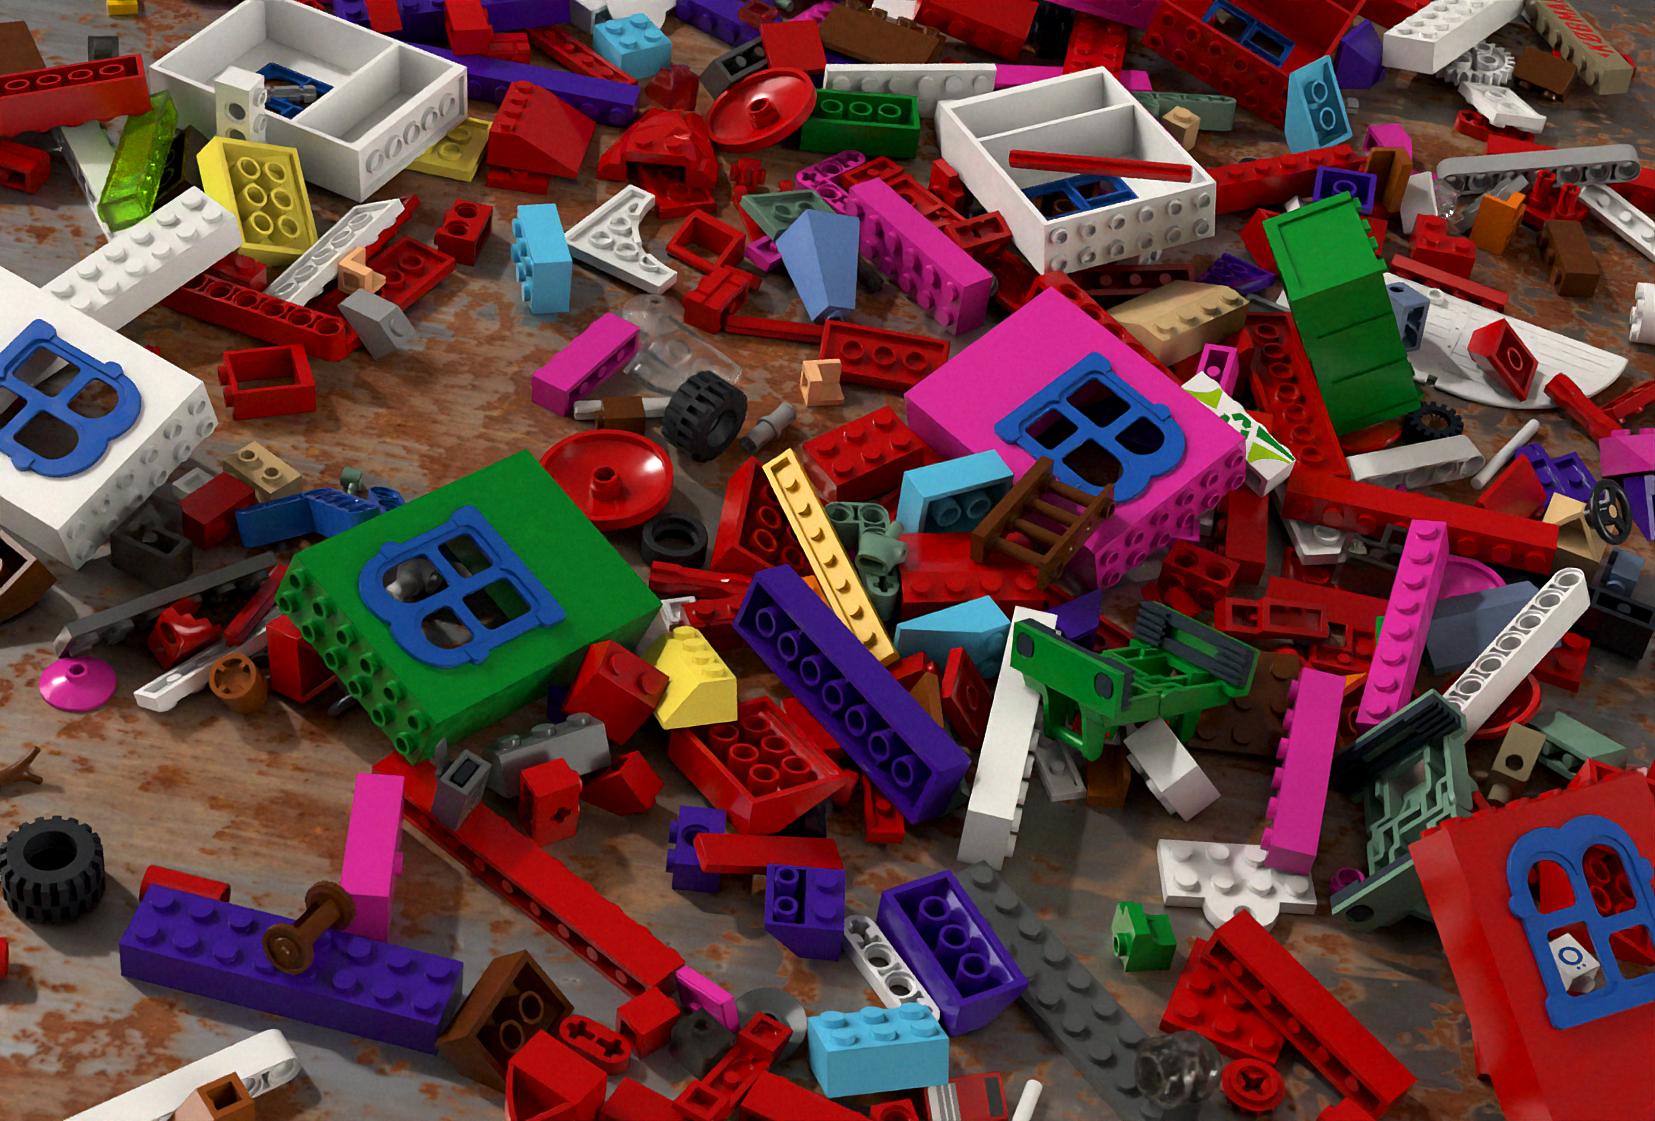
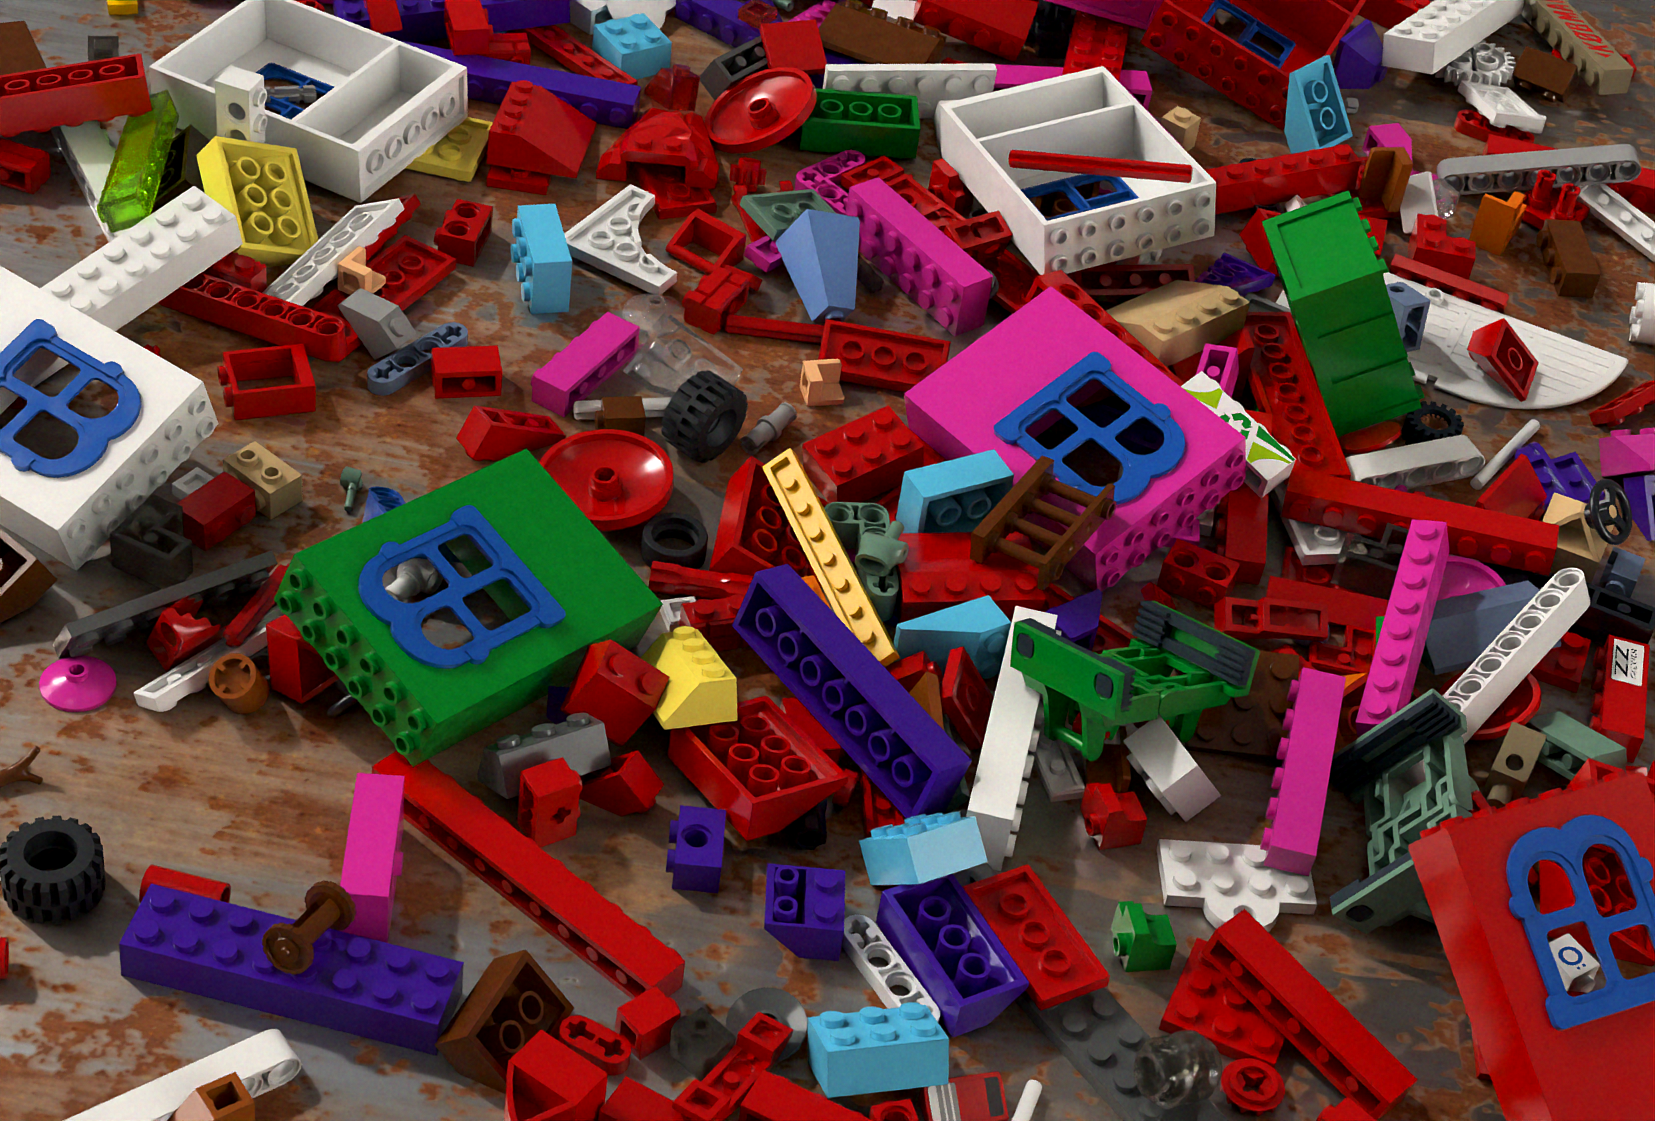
(318, 510): blue beam -> none
(389, 377): none -> sand blue beam
(458, 785): dark grey piece -> none
(466, 371): none -> red brick
(501, 433): none -> red slope
(699, 992): dark pink tile -> none
(752, 852): red tile -> none
(922, 849): none -> medium azure brick
(1038, 936): none -> red plate
(1112, 817): none -> red brick
(1182, 602): red tile -> none
(1214, 110): sand green beam -> none
(1335, 181): dark purple slope -> none
(1344, 877): dark pink plate -> none
(1502, 191): light grey plate -> none
(1580, 407): red axle -> none
(1620, 692): none -> red brick

